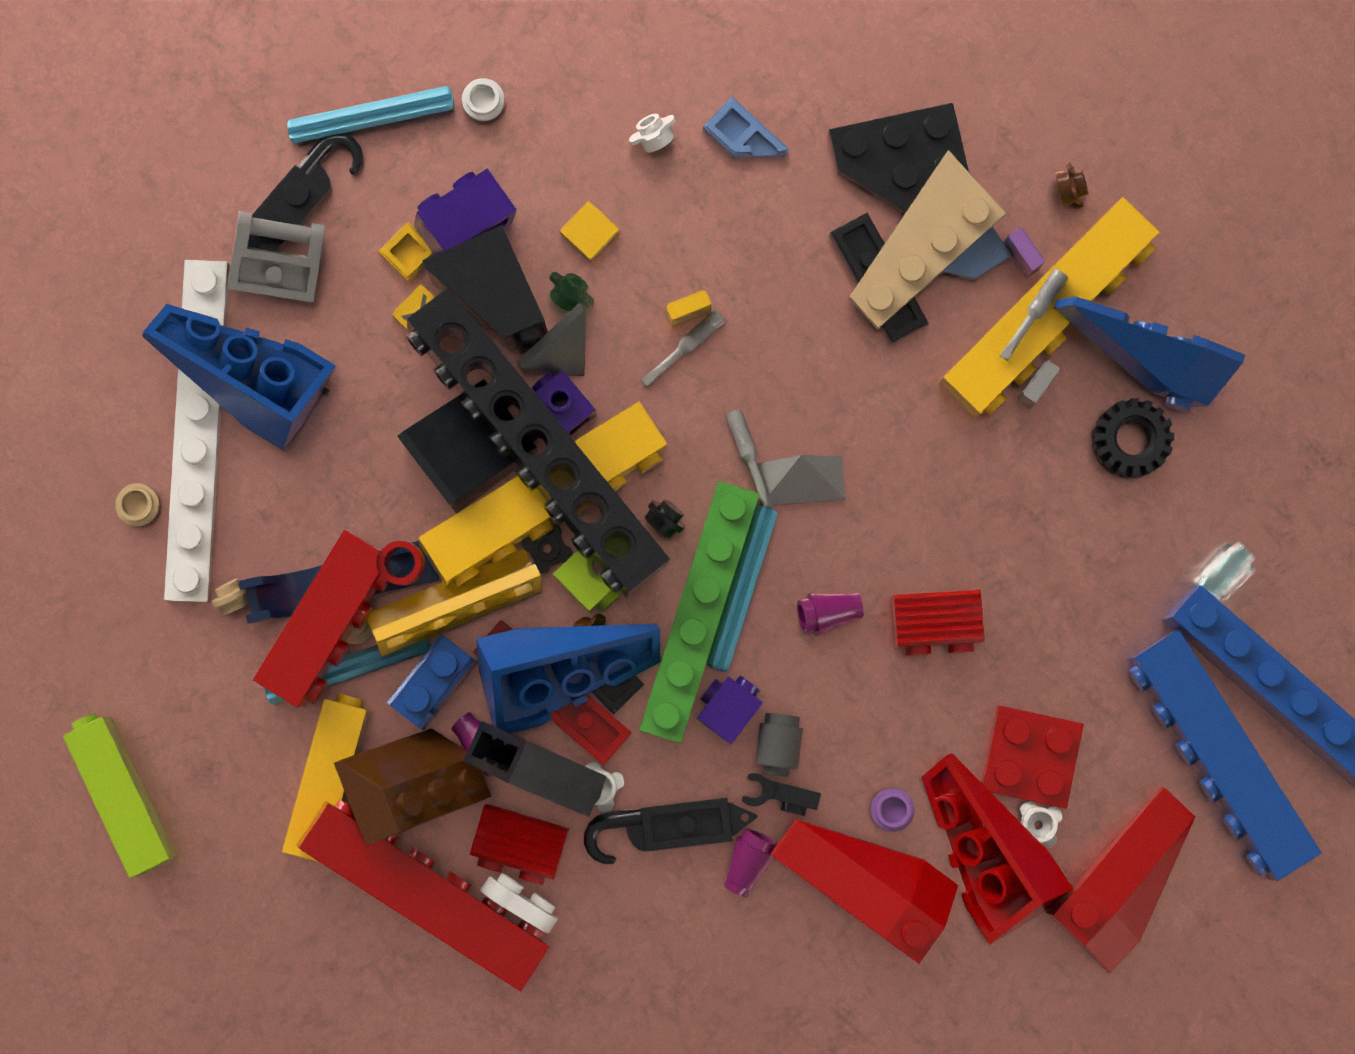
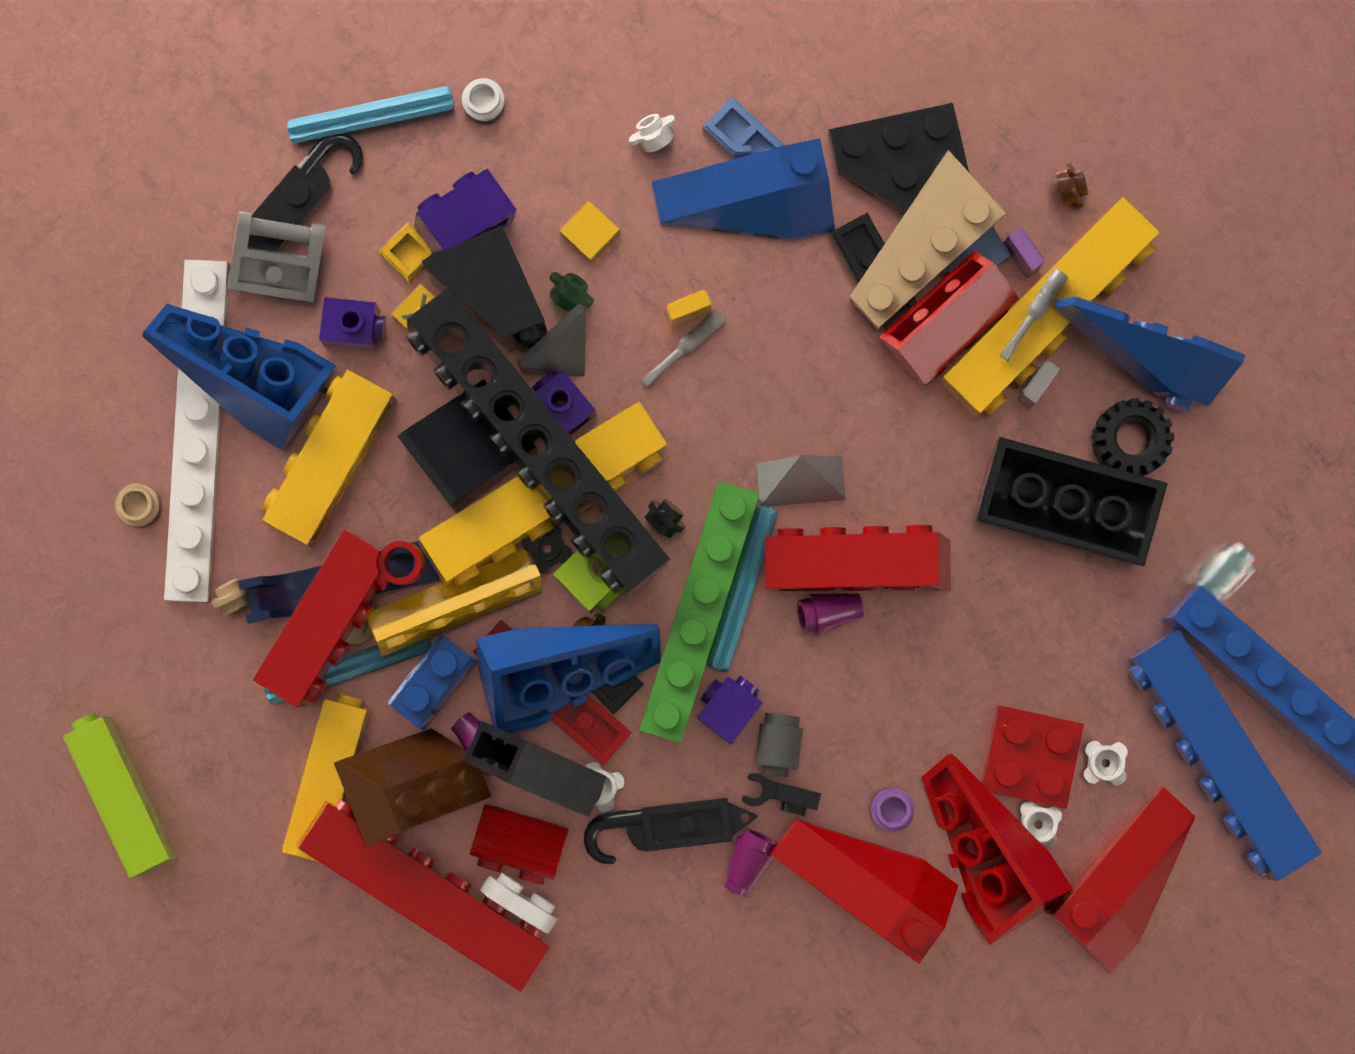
(329, 458): none -> yellow brick
(351, 324): none -> dark purple brick
(747, 450): light grey piece -> none
(763, 193): none -> blue wedge
(857, 560): none -> red wedge
(937, 620): red brick -> none
(949, 317): none -> brick
(1070, 501): none -> black brick
(1116, 756): none -> white plate

